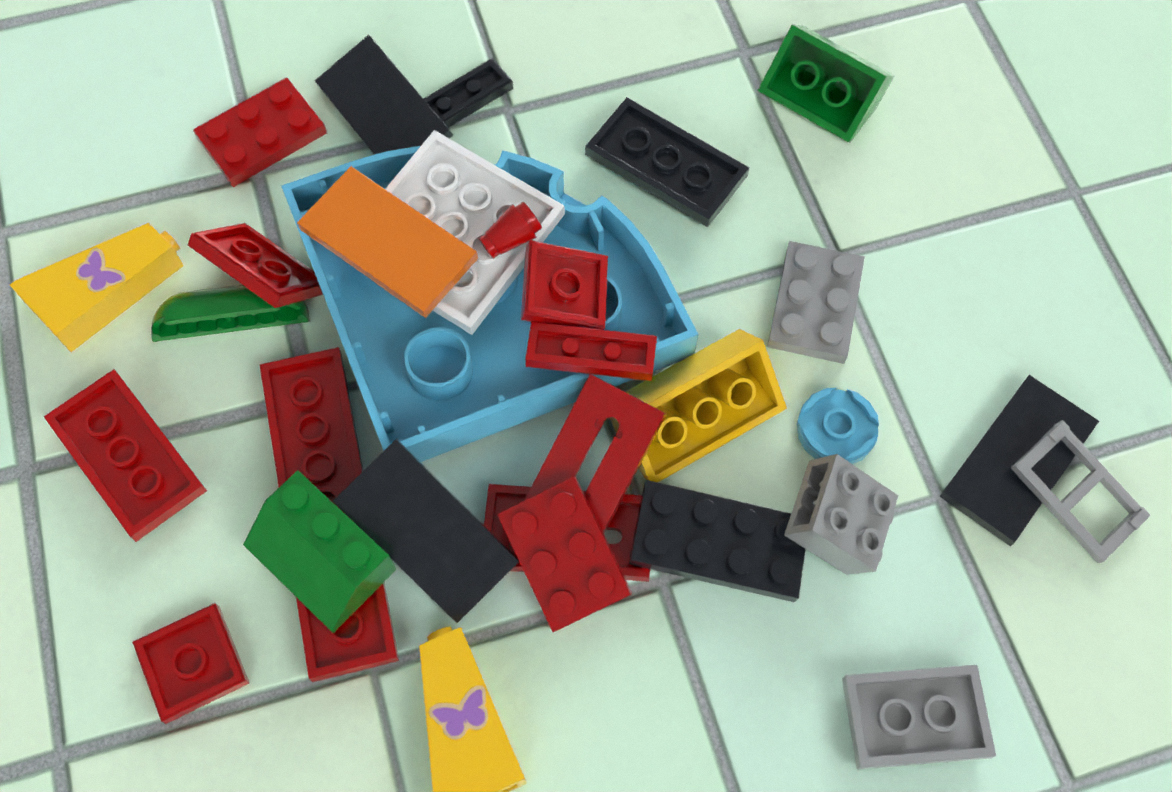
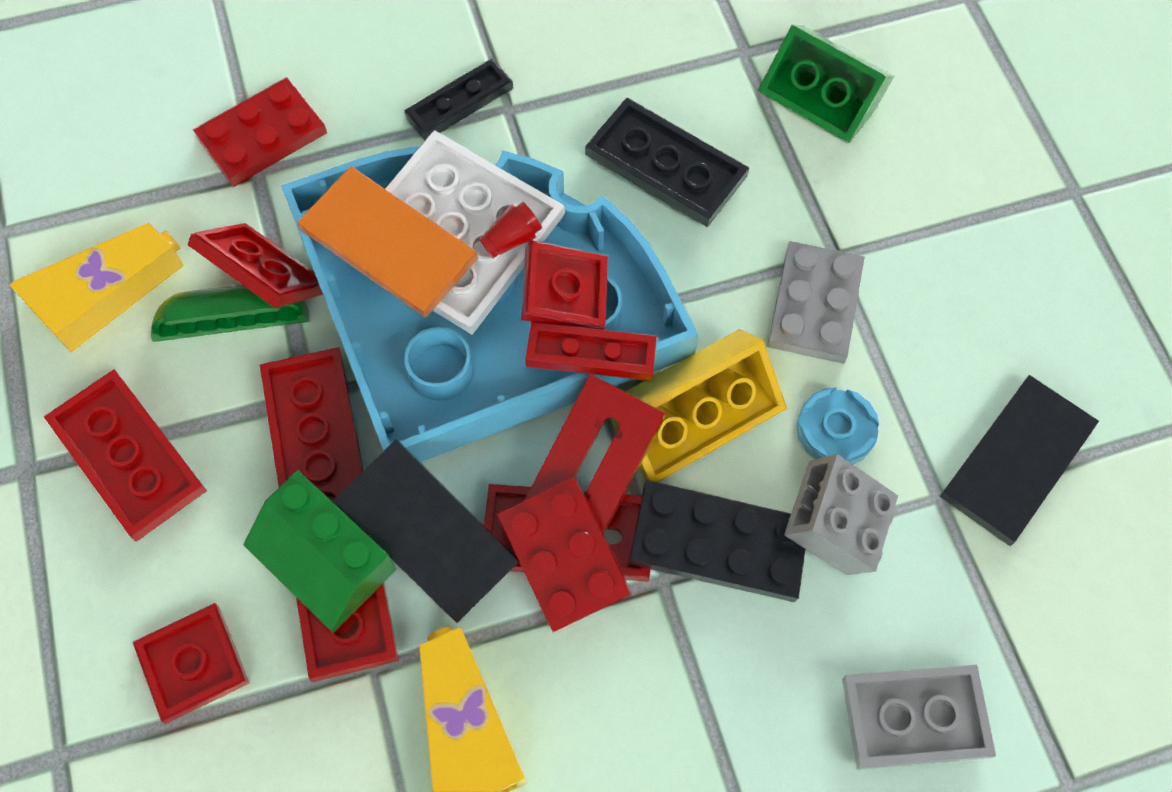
(379, 100): black tile -> none
(1061, 509): light grey window -> none

